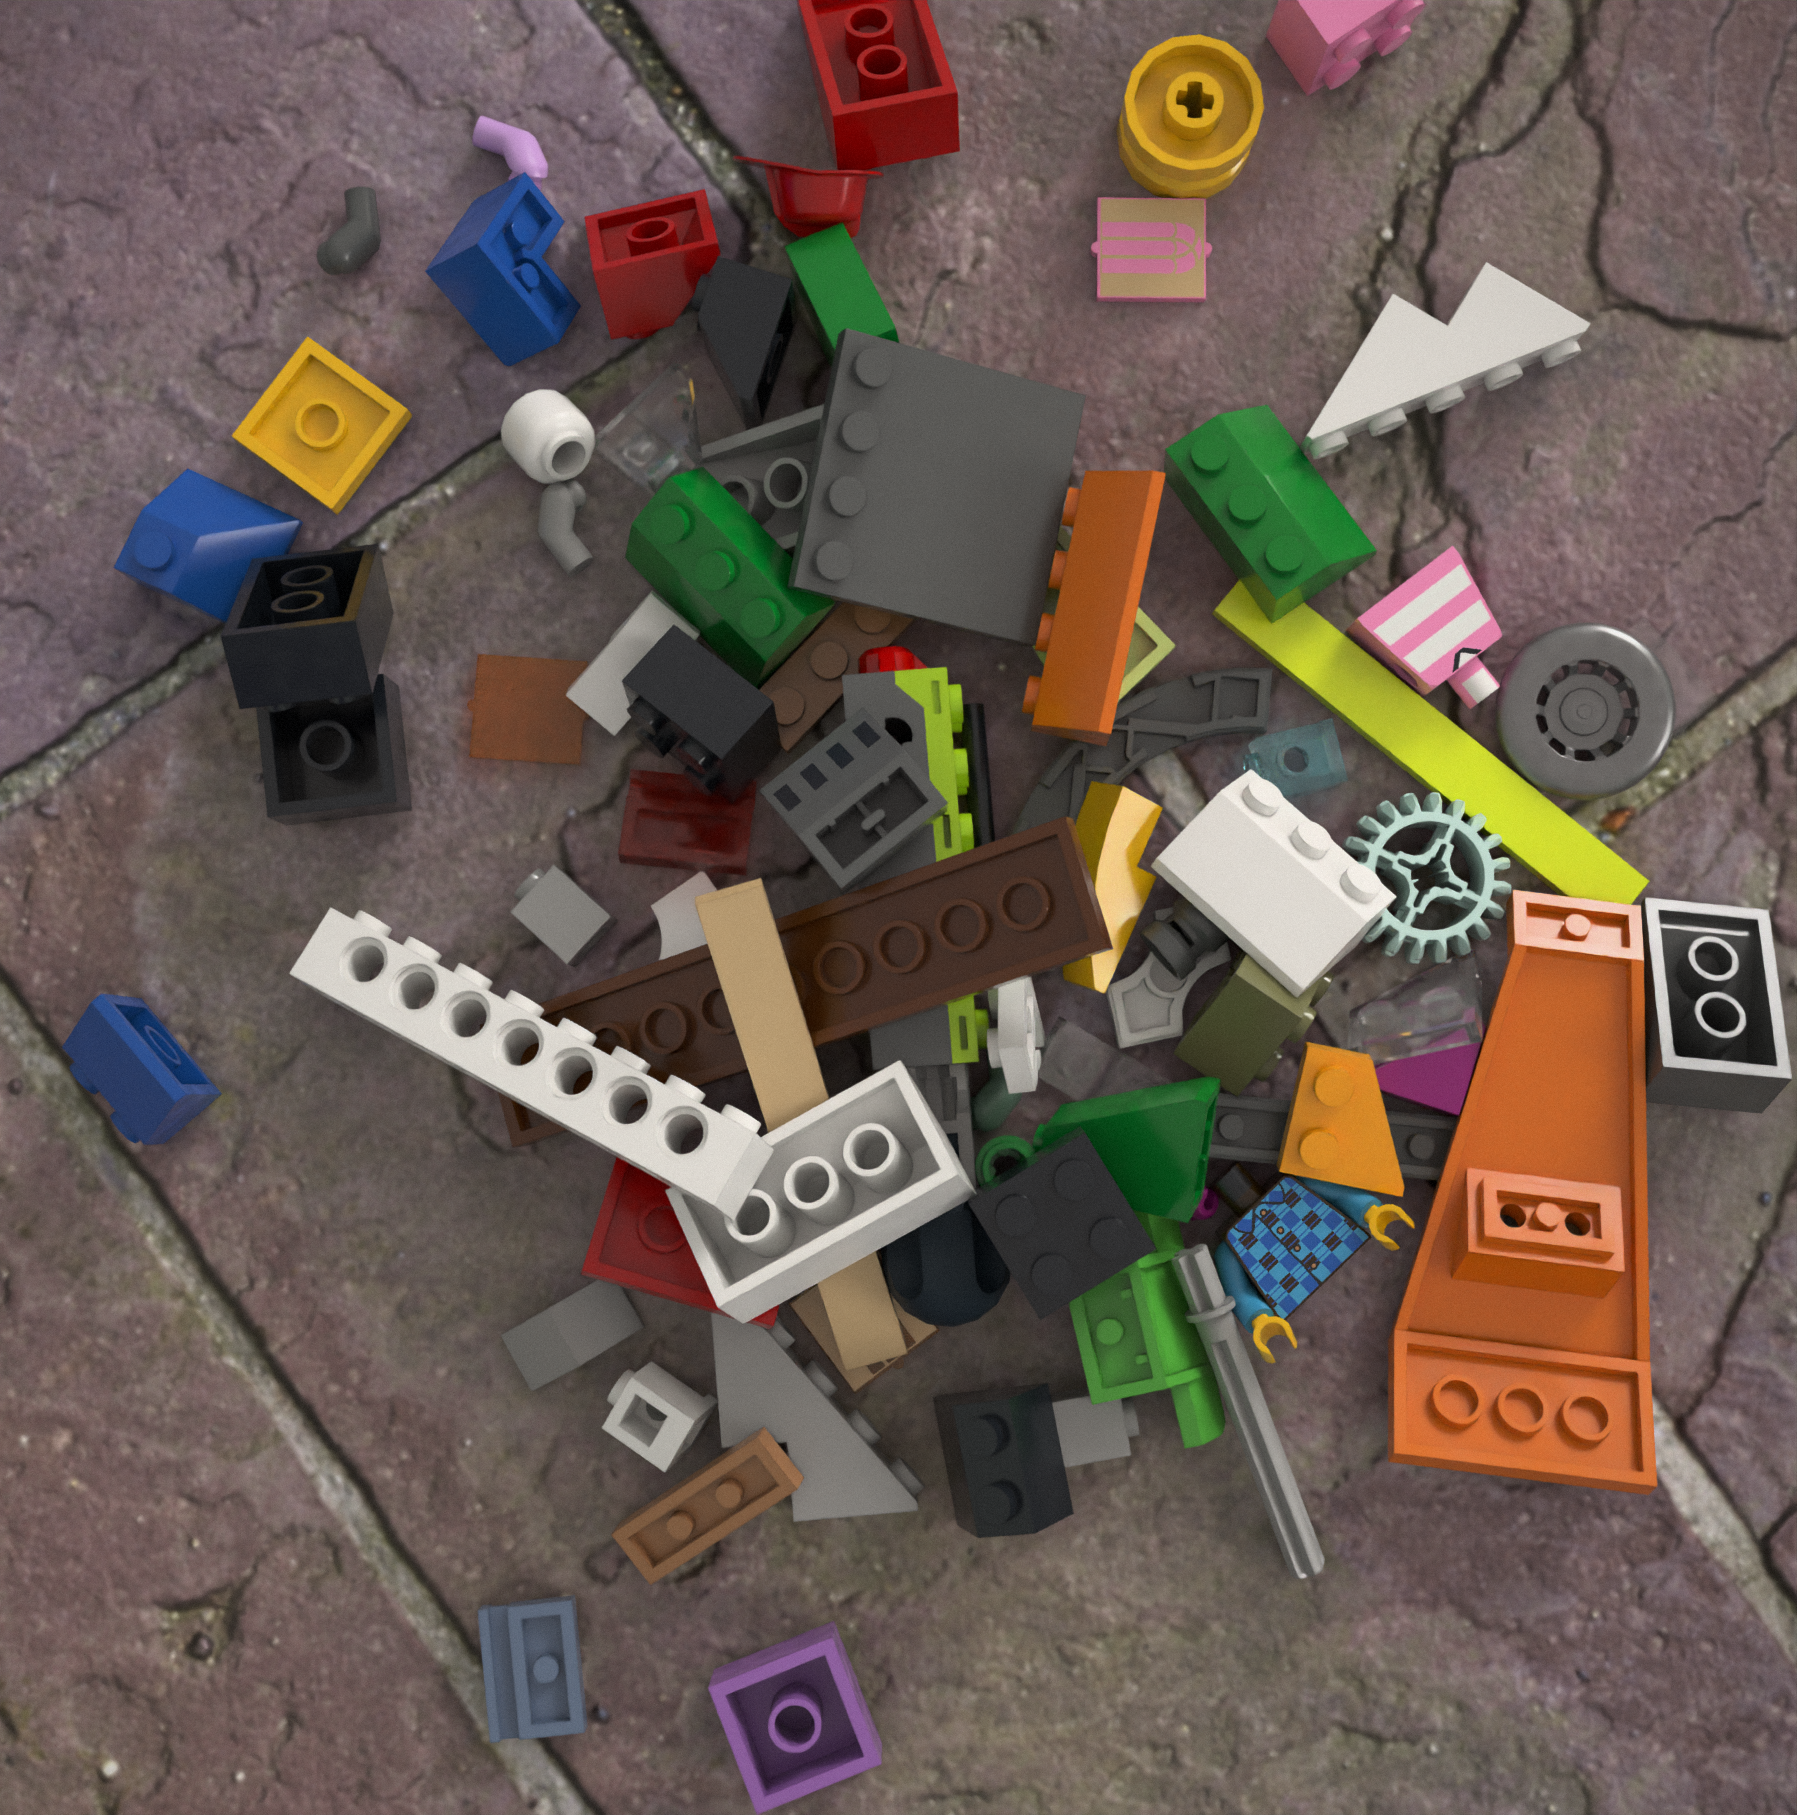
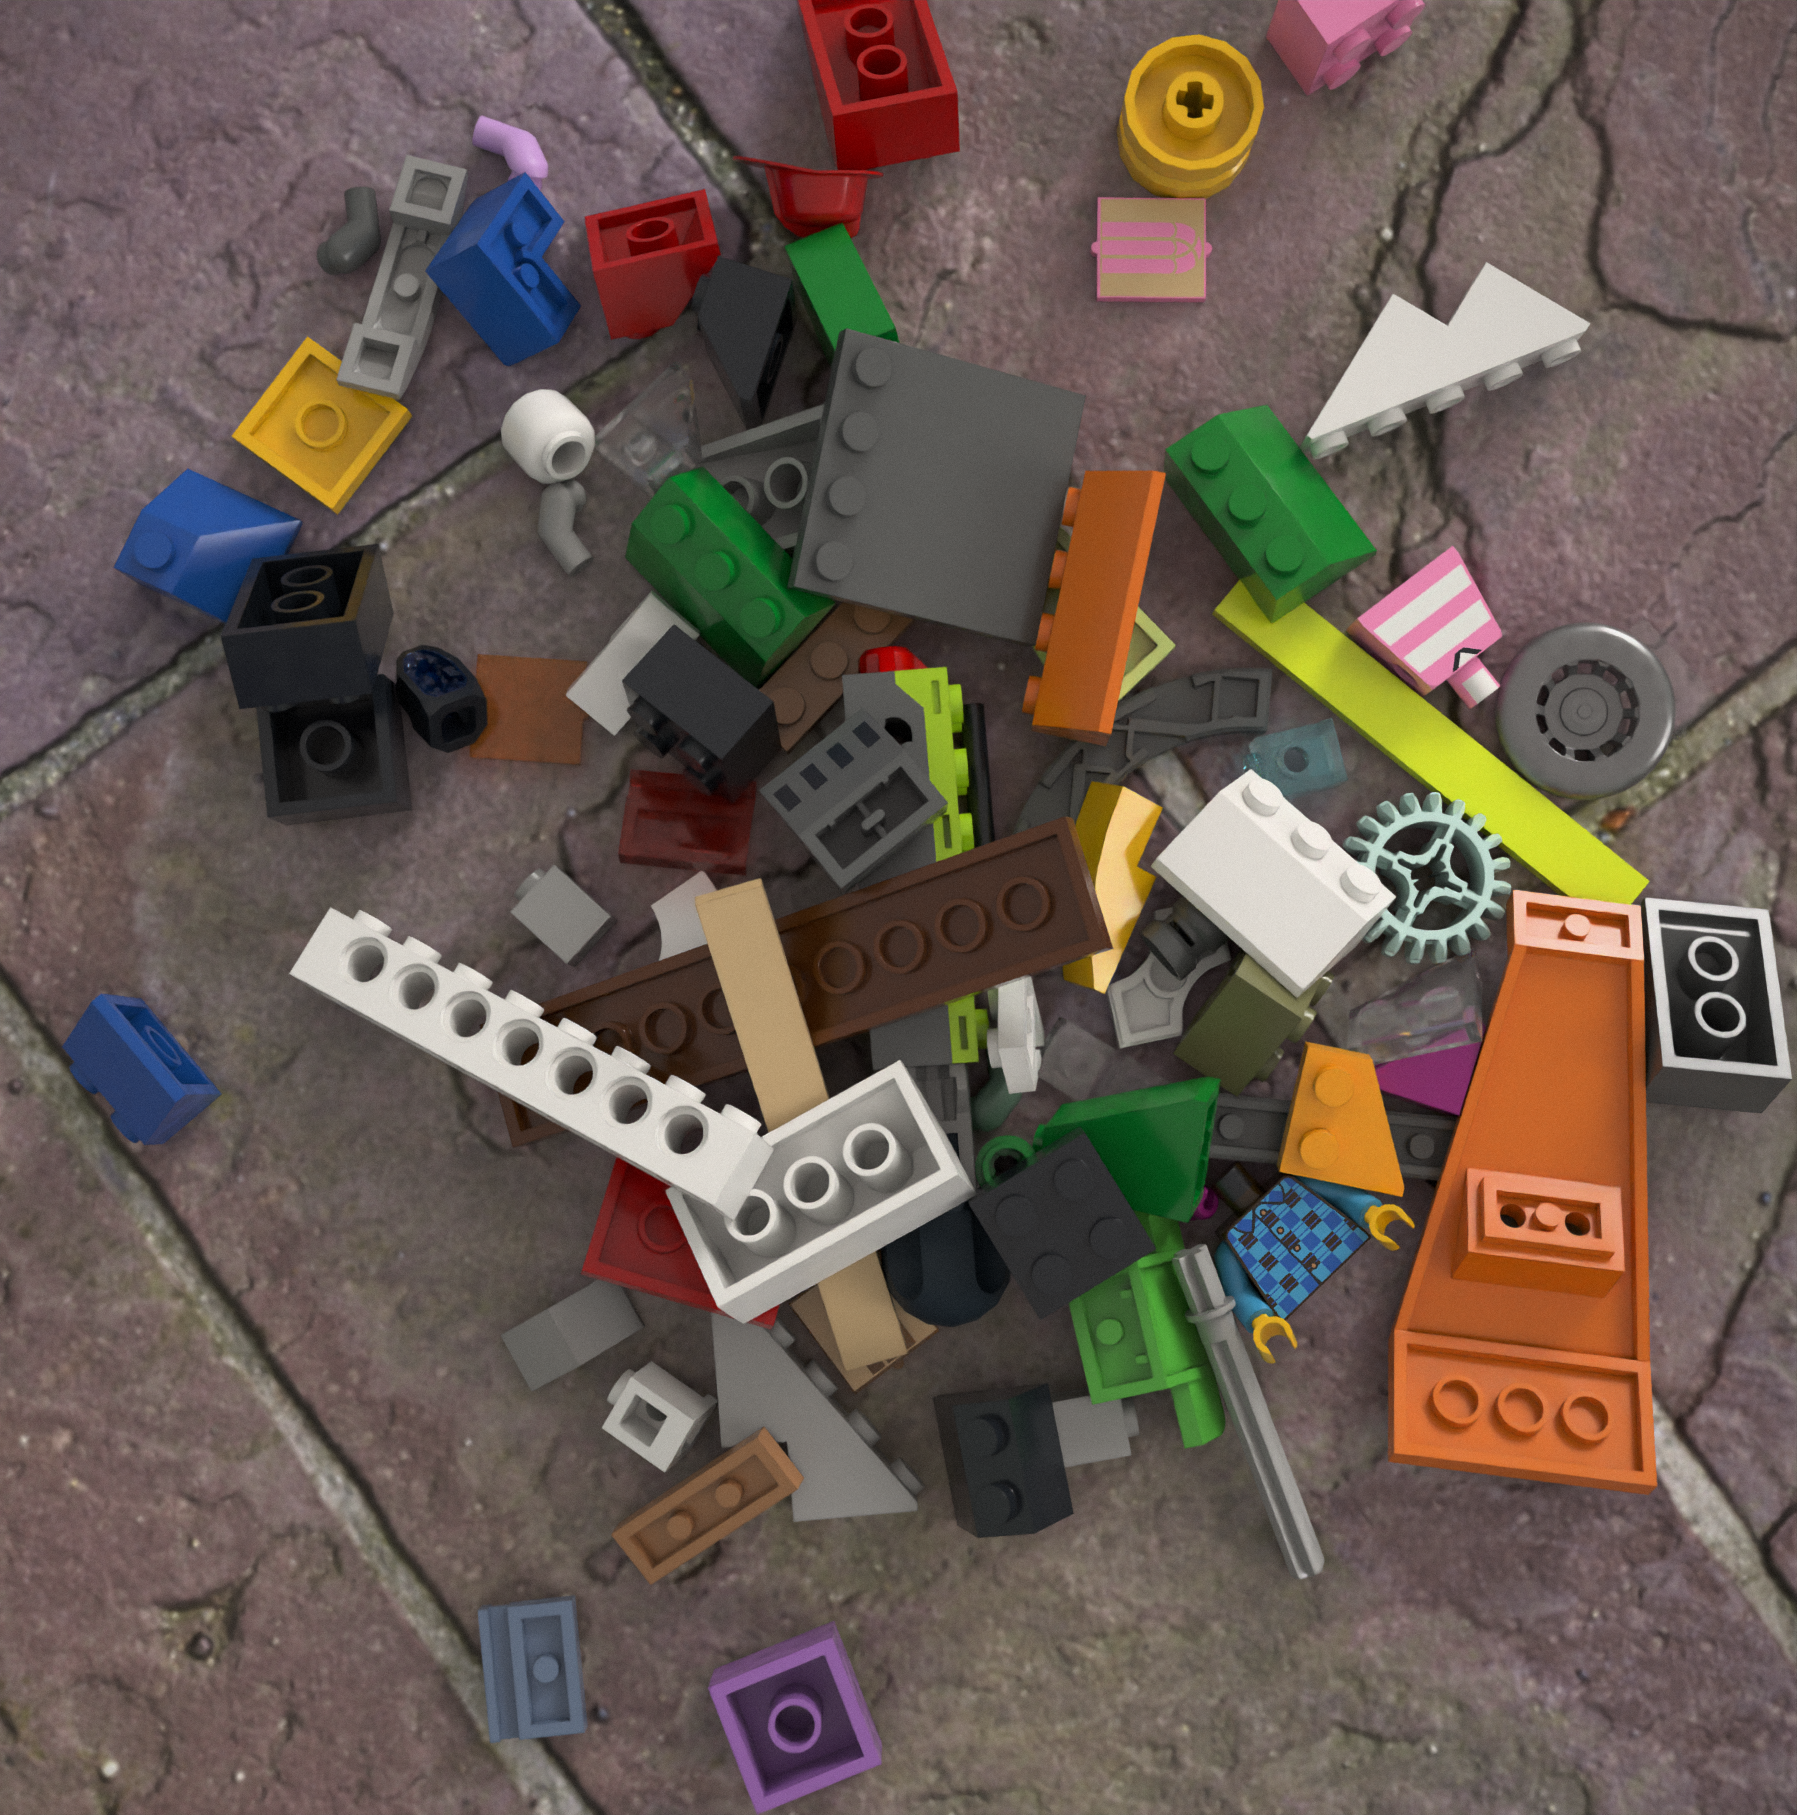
(404, 298): none -> light grey slope
(440, 698): none -> black rock

